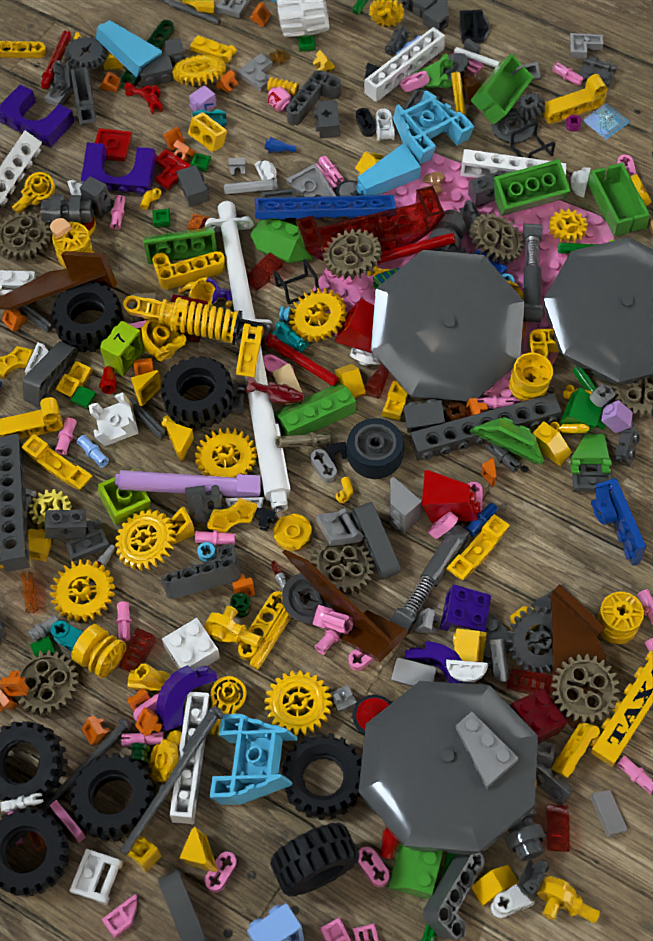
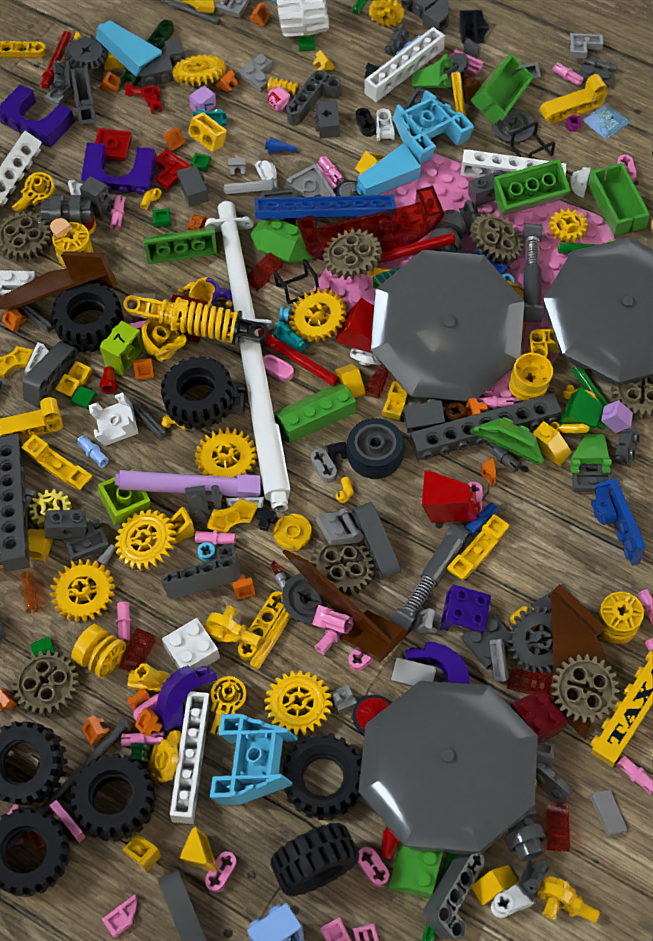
(14, 685): orange tile -> none
(21, 802): white piece -> none
(40, 630): light grey pin -> none
(65, 436): bright pink pin -> none
(67, 638): teal piece -> none
(89, 875): white plate -> none
(146, 386): yellow slope -> none
(180, 437): yellow slope -> none
(184, 150): orange tile -> none
(189, 270): yellow beam -> none
(190, 748): dark grey bar -> none
(209, 47): yellow plate -> none
(240, 599): dark green wheel -> none
(249, 351): yellow plate -> none
(278, 393): dark red animal -> none
(279, 56): pearl gold plant -> none
(286, 375): tan slope -> none
(310, 439): dark tan pin -> none
(404, 506): light grey slope -> none
(414, 81): bright pink beam -> none
(435, 180): medium nougat piece -> none
(443, 525): bright pink beam -> none
(466, 671): white plate -> none
(470, 644): yellow slope -> none
(477, 57): white bar -> none
(488, 752): light grey wing -> none
(530, 106): dark grey gear -> none
(575, 749): yellow plate -> none
(602, 395): light grey beam -> none
(641, 189): yellow tile -> none

